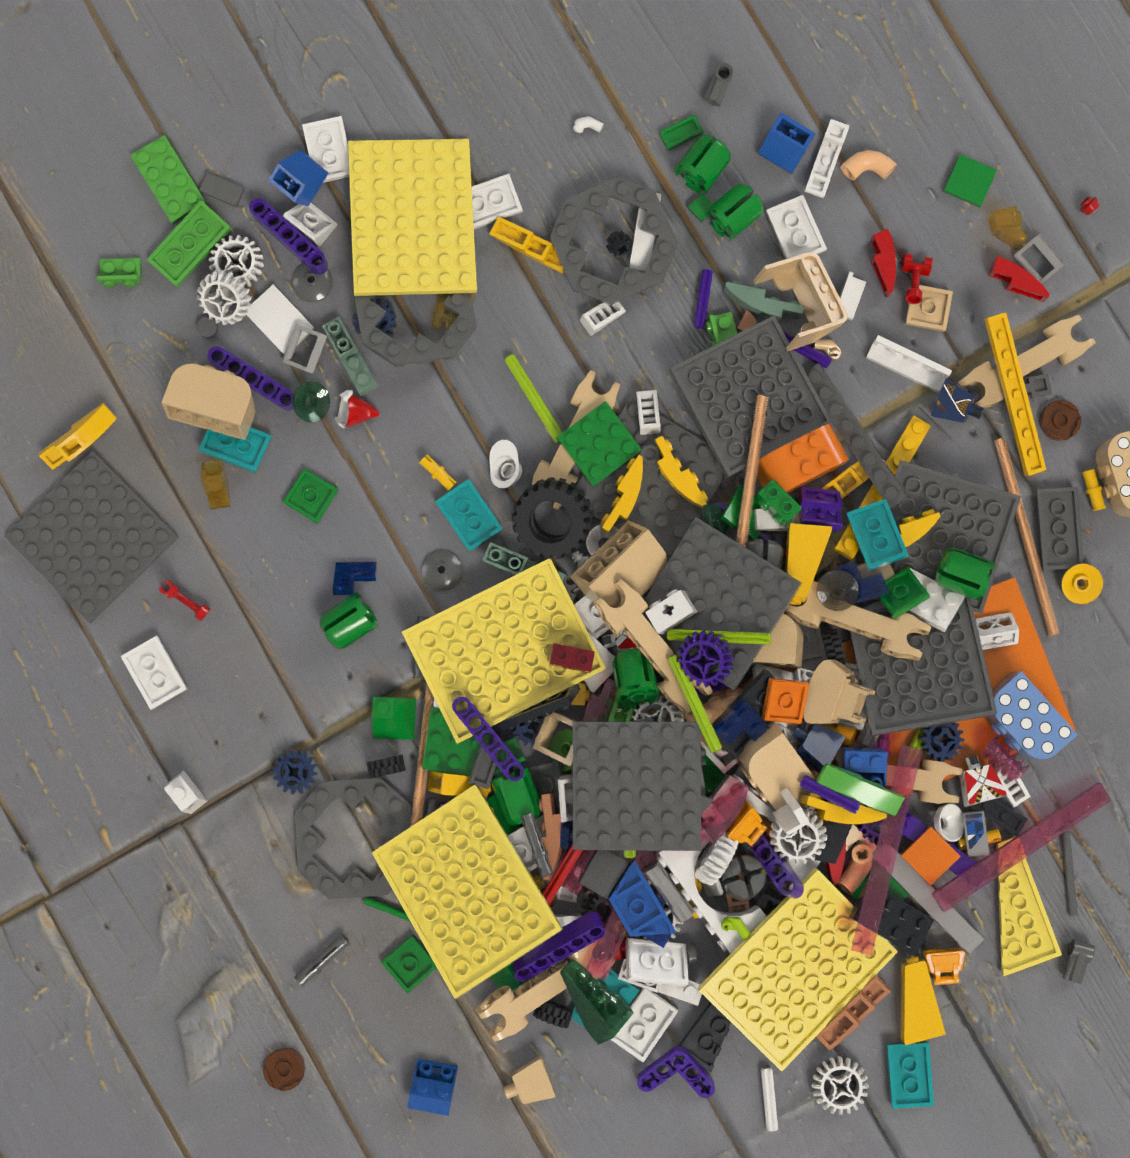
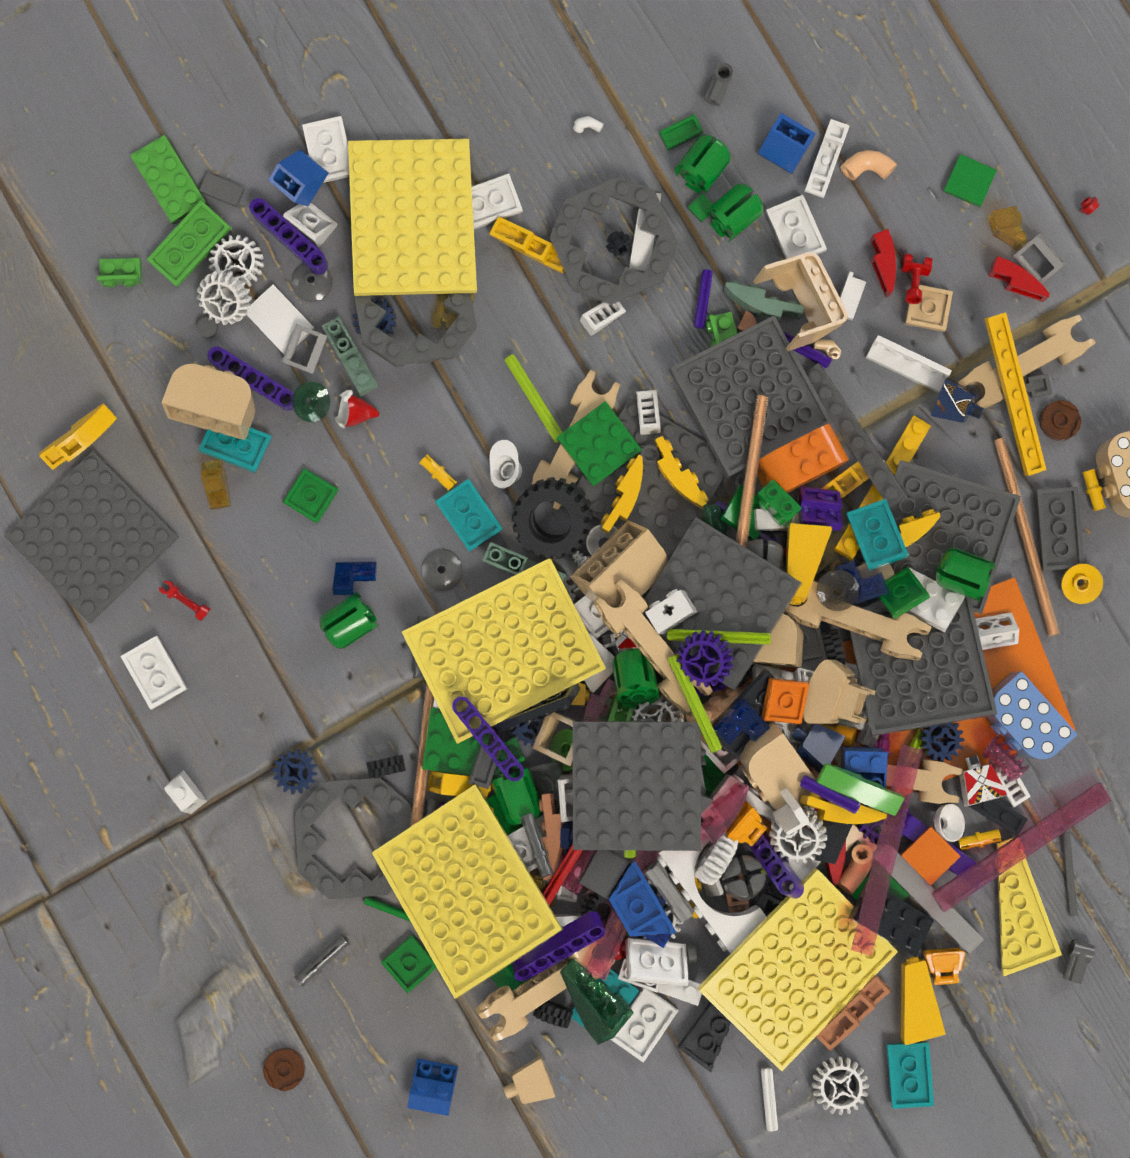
(393, 718): green slope -> none
(572, 658): dark red brick -> none
(679, 1066): dark purple beam -> none
(737, 924): lime arm -> none
(976, 833): slope -> none

